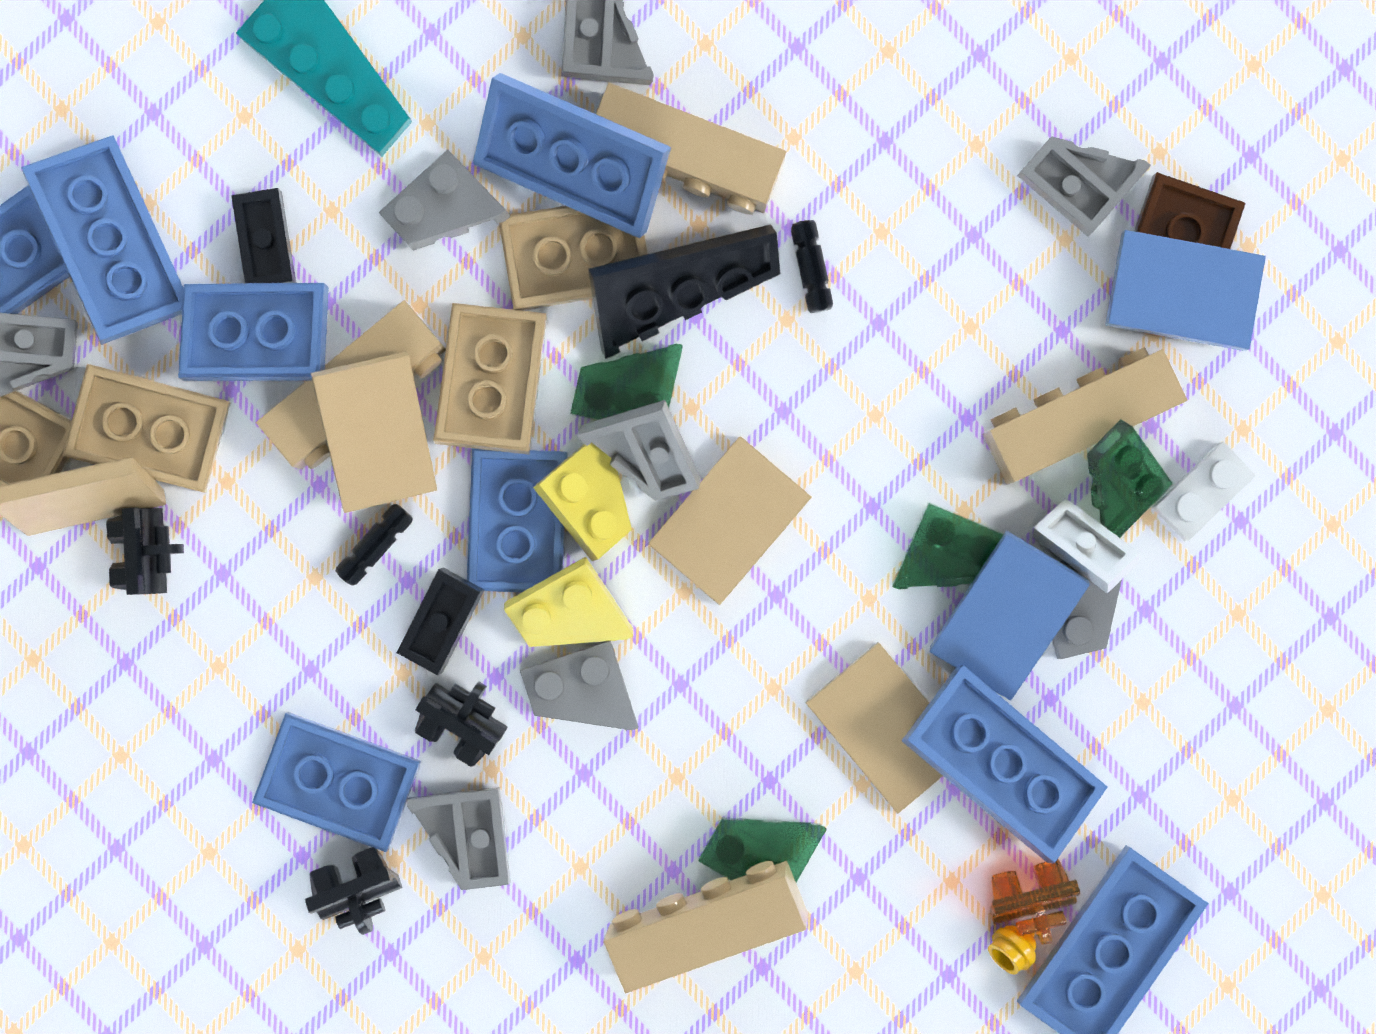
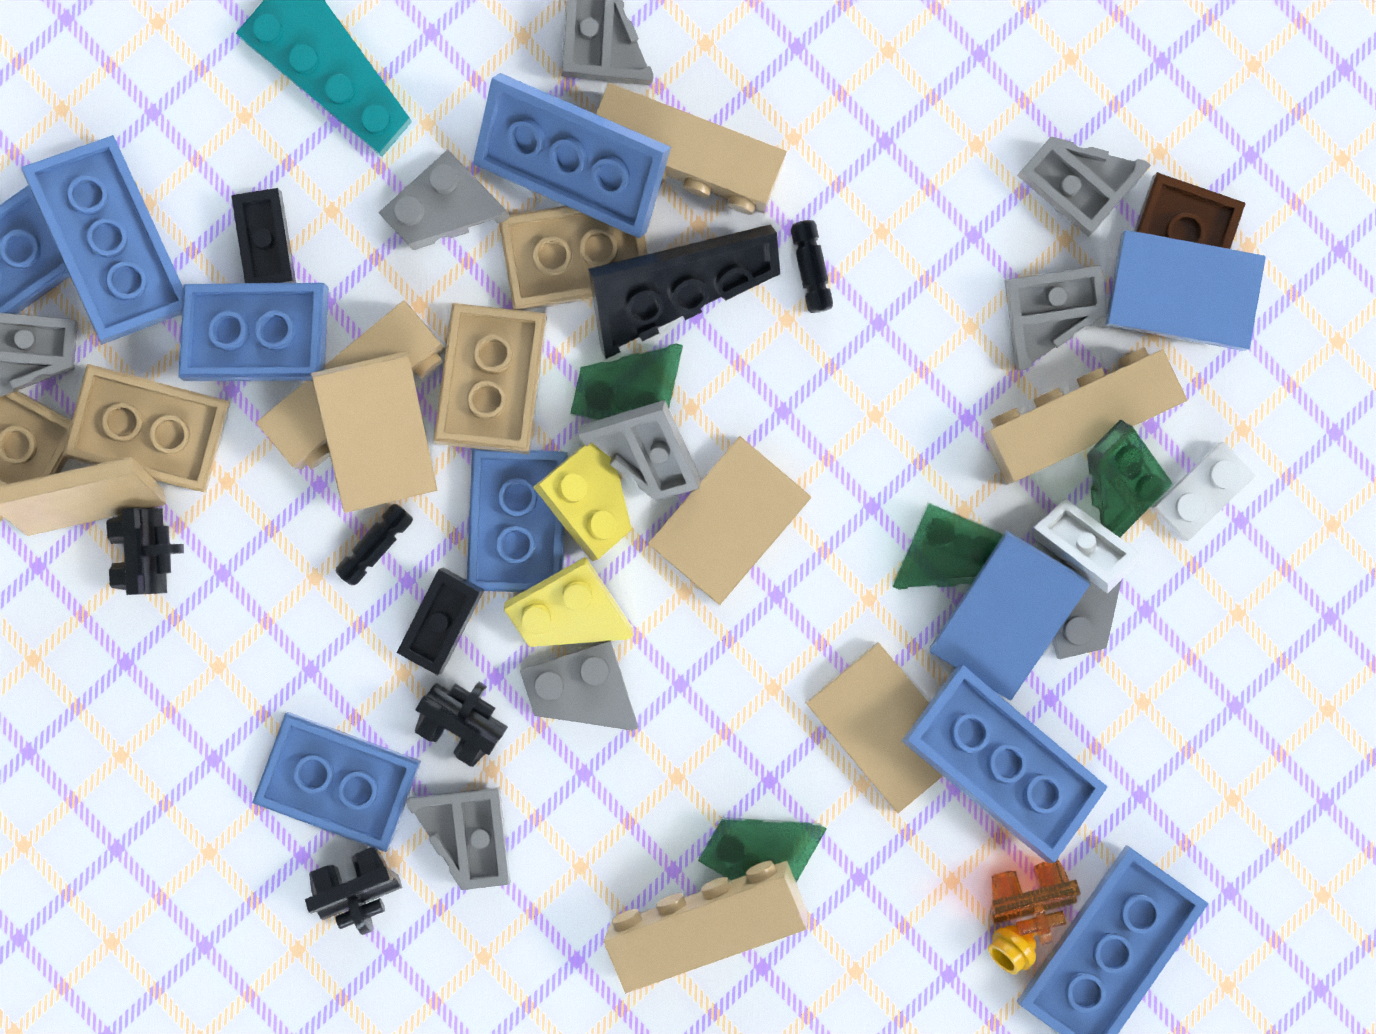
(1051, 309): none -> light grey wing

